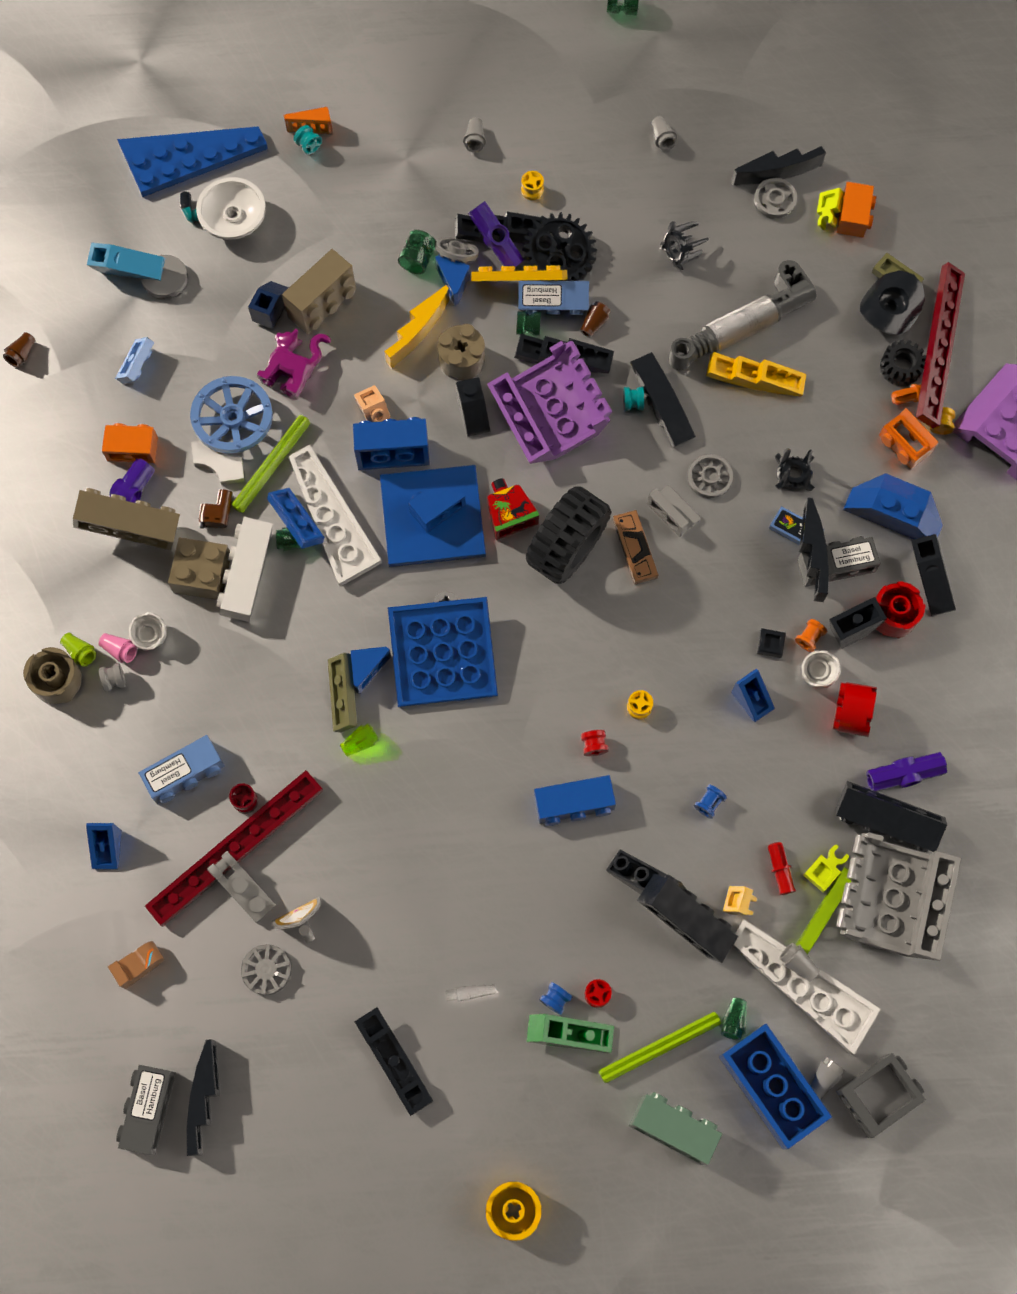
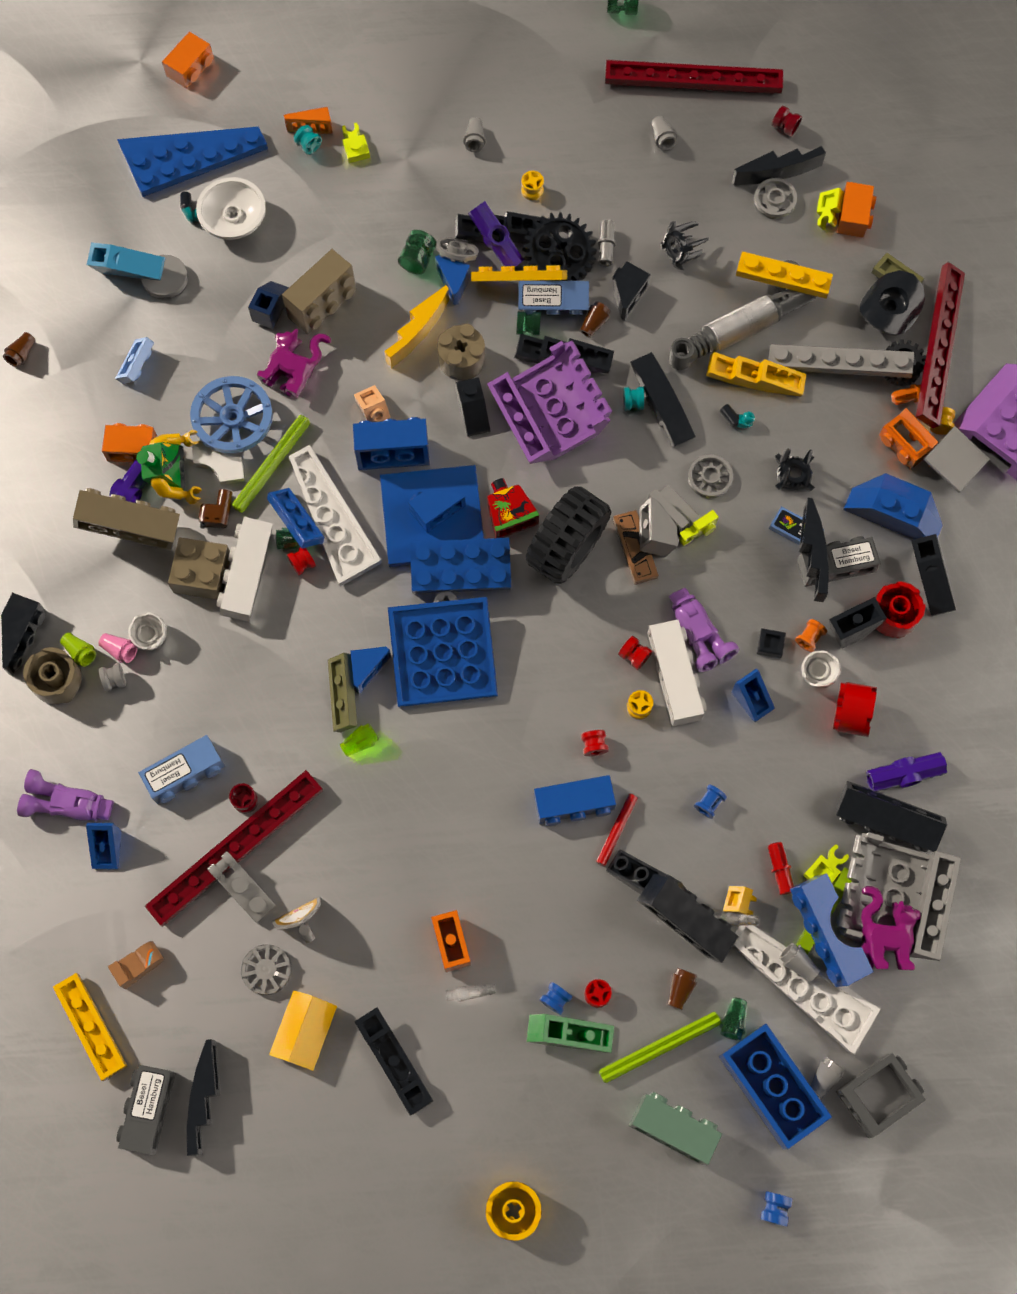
(18, 626): none -> black slope
(64, 801): none -> medium lavender piece
(90, 1027): none -> yellow plate
(164, 466): none -> torso
(188, 60): none -> orange brick
(301, 560): none -> red wheel
(303, 1030): none -> yellow piece
(355, 144): none -> neon yellow plate
(451, 941): none -> orange brick
(460, 565): none -> blue brick
(606, 243): none -> light grey axle
(617, 830): none -> red bar
(629, 286): none -> black slope
(635, 652): none -> red wheel
(656, 529): none -> light grey slope
(675, 672): none -> white brick
(681, 987): none -> reddish brown cone
(694, 76): none -> dark red plate
(700, 630): none -> medium lavender piece
(702, 526): none -> neon yellow plate
(737, 420): none -> arm
(739, 919): none -> clear animal
(776, 1208): none -> blue wheel
(784, 275): none -> yellow plate
(787, 121): none -> dark red wheel
(815, 901): none -> arch
(843, 360): none -> light grey plate
(882, 938): none -> magenta animal
(956, 459): none -> light grey piece

